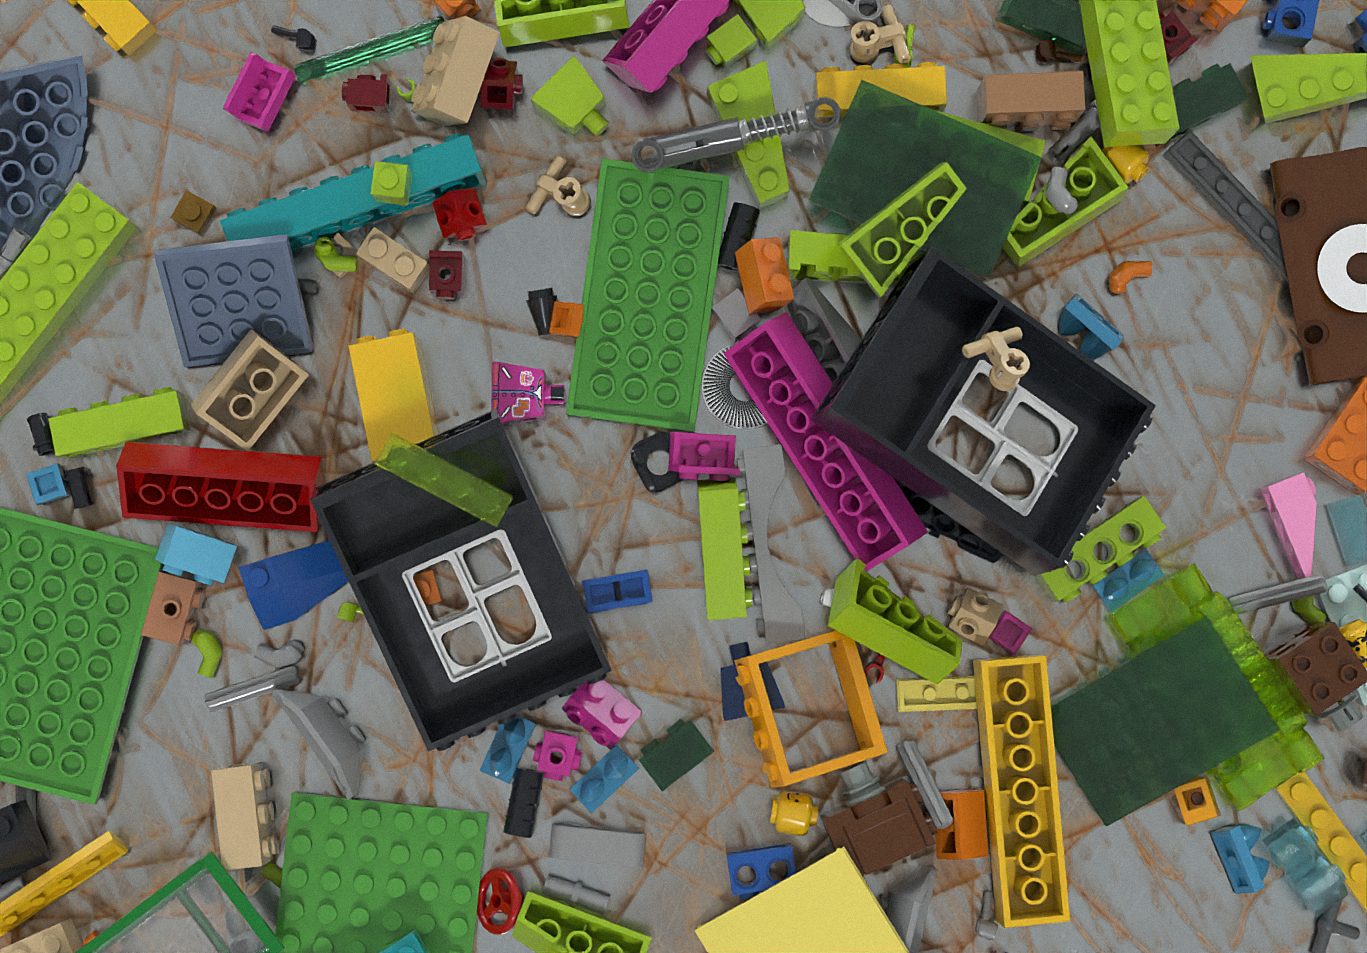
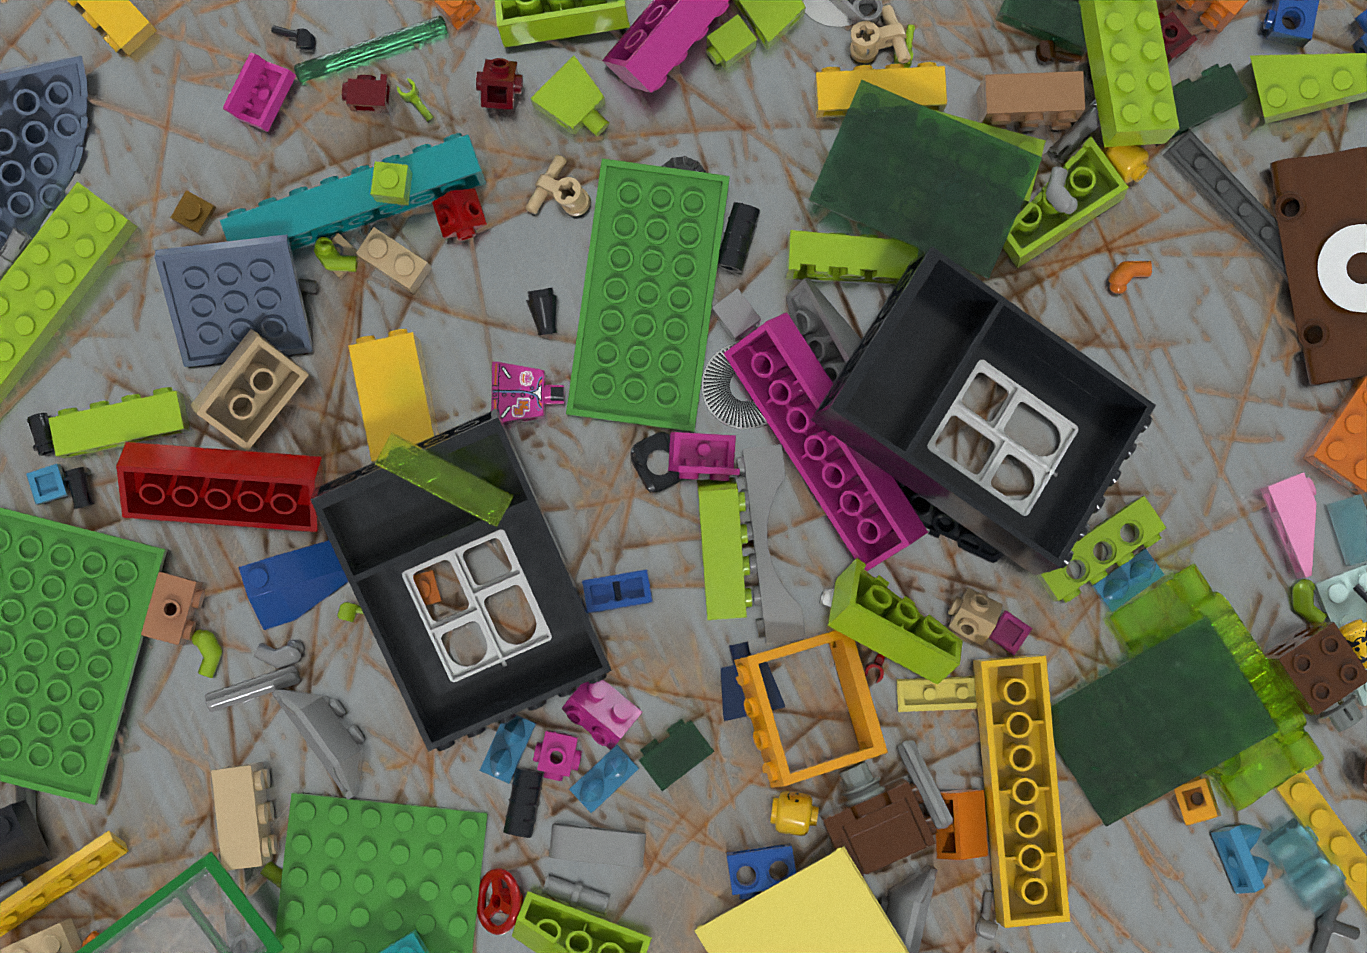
(195, 553): medium azure brick -> none
(449, 260): dark red brick -> none
(454, 71): tan brick -> none
(566, 319): orange plate -> none
(731, 135): dark grey piece -> none
(762, 162): lime wedge -> none
(764, 275): orange brick -> none
(897, 231): lime wedge -> none
(1001, 356): tan piece -> none
(1101, 334): dark azure tile -> none
(1279, 594): light grey axle -> none

